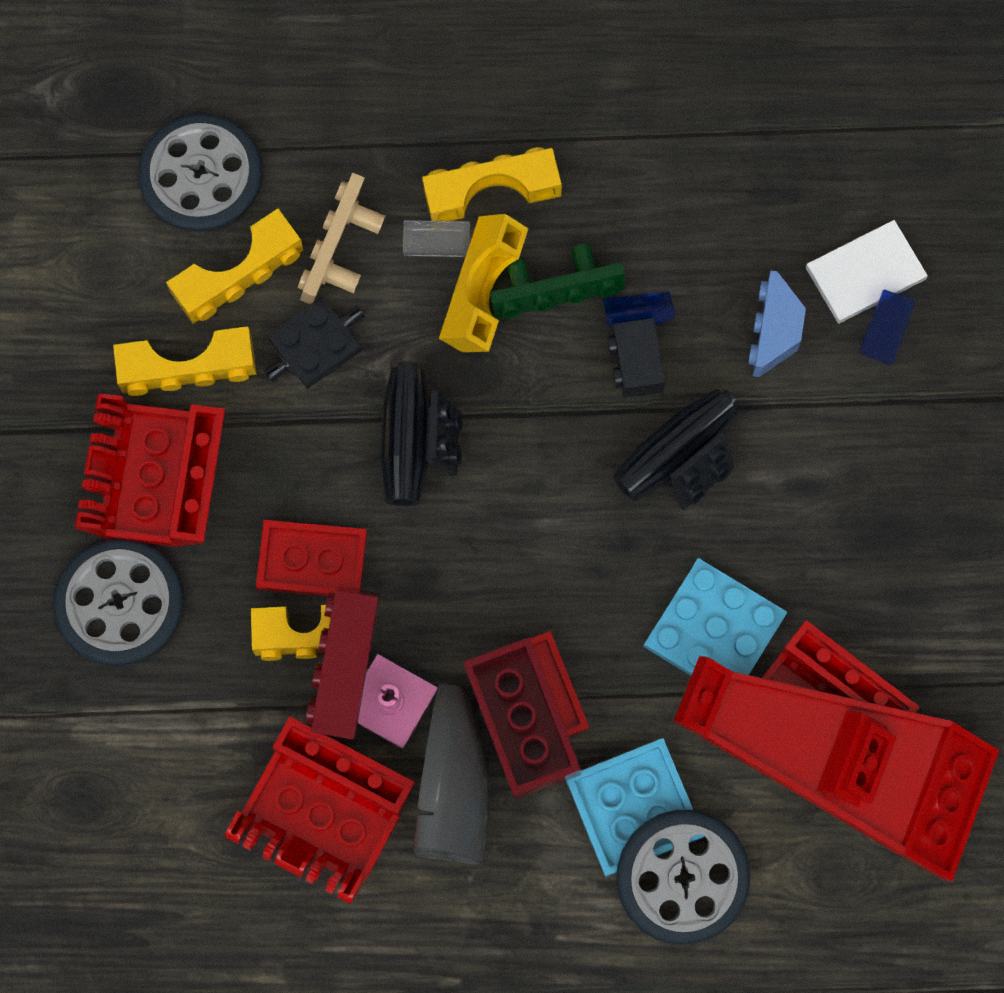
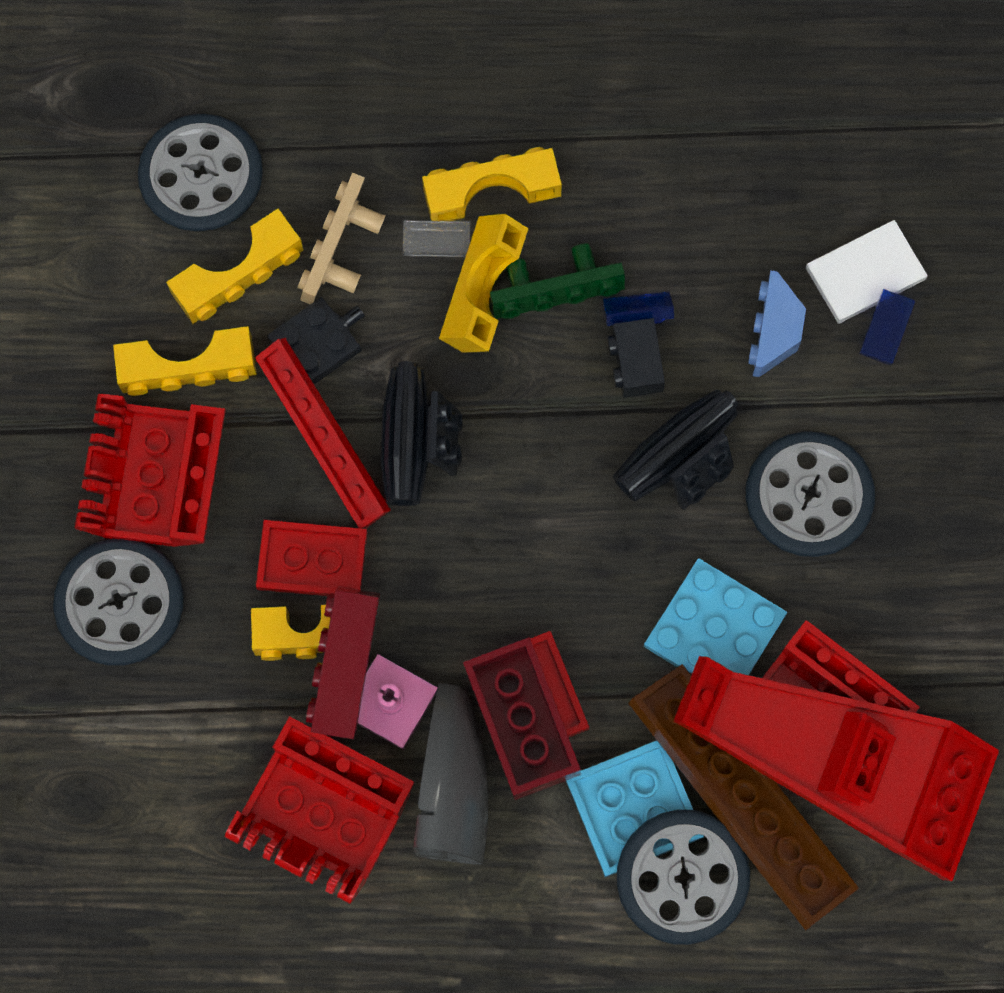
(322, 433): none -> red plate
(749, 807): none -> reddish brown plate
(791, 534): none -> wedge

